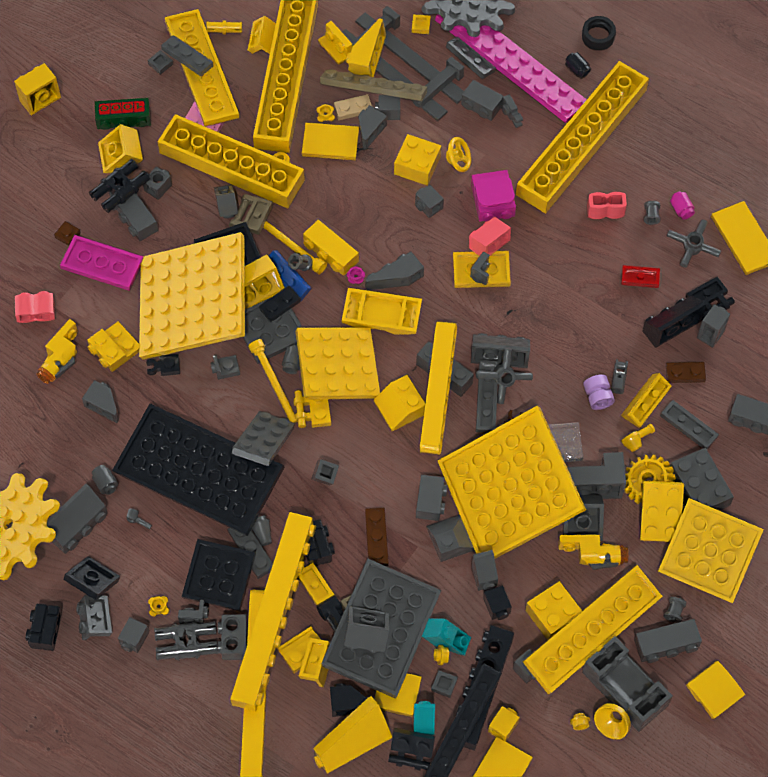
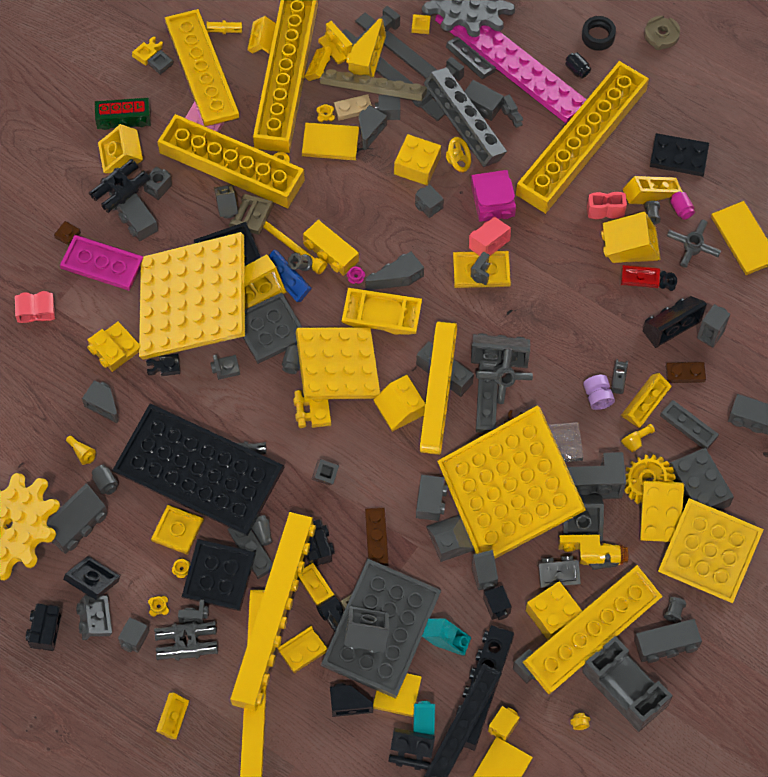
(37, 89): yellow brick -> none
(60, 353): yellow plate -> none
(84, 453): none -> yellow cone
(132, 517): dark grey hand -> none
(146, 51): none -> yellow plate
(172, 716): none -> yellow plate
(177, 529): none -> yellow tile
(177, 565): none -> yellow plate
(187, 55): dark grey plate -> none
(236, 637): dark grey brick -> none
(257, 347): yellow piece -> none
(263, 438): dark grey plate -> none
(279, 303): black plate -> none
(311, 666): yellow panel -> none
(318, 63): none -> yellow plate
(353, 736): yellow slope -> none
(441, 655): yellow plate -> none
(444, 684): dark grey plate -> none
(465, 117): none -> dark grey brick
(562, 570): none -> dark grey bracket
(608, 724): yellow piece -> none
(631, 239): none -> yellow slope
(644, 189): none -> yellow slope
(659, 40): none -> dark tan plate
(672, 280): none -> black plate
(679, 154): none -> black plate
(710, 292): black plate -> none
(715, 689): yellow slope -> none

